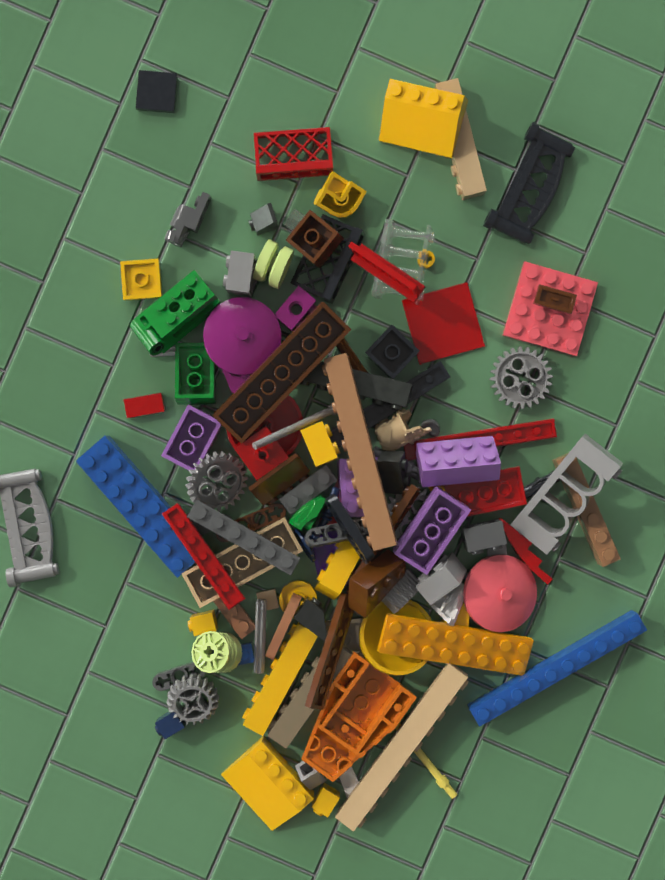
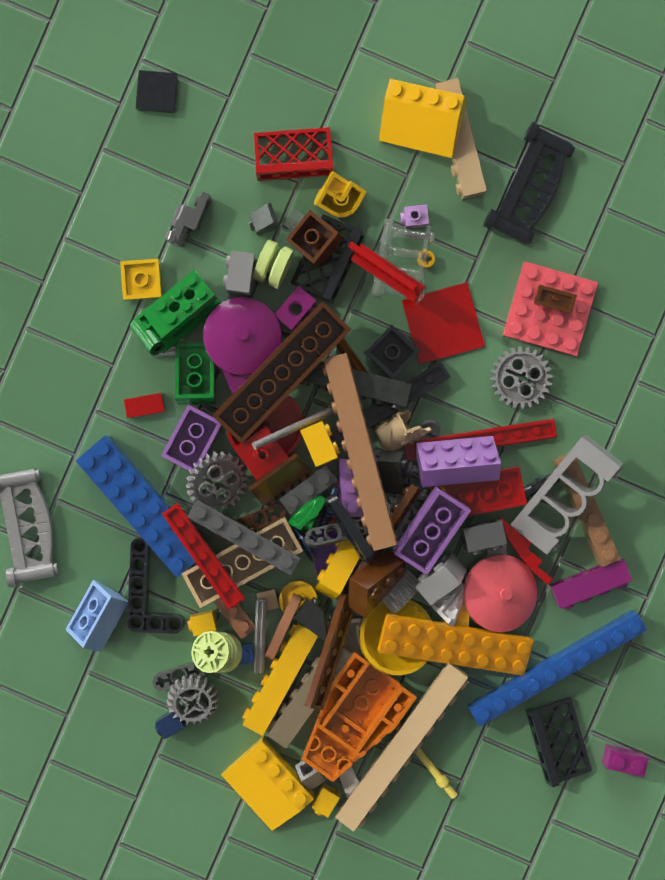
(96, 616): none -> light blue slope
(143, 594): none -> black beam
(414, 217): none -> lavender brick
(543, 746): none -> black fence
(590, 583): none -> magenta brick
(625, 760): none -> magenta brick

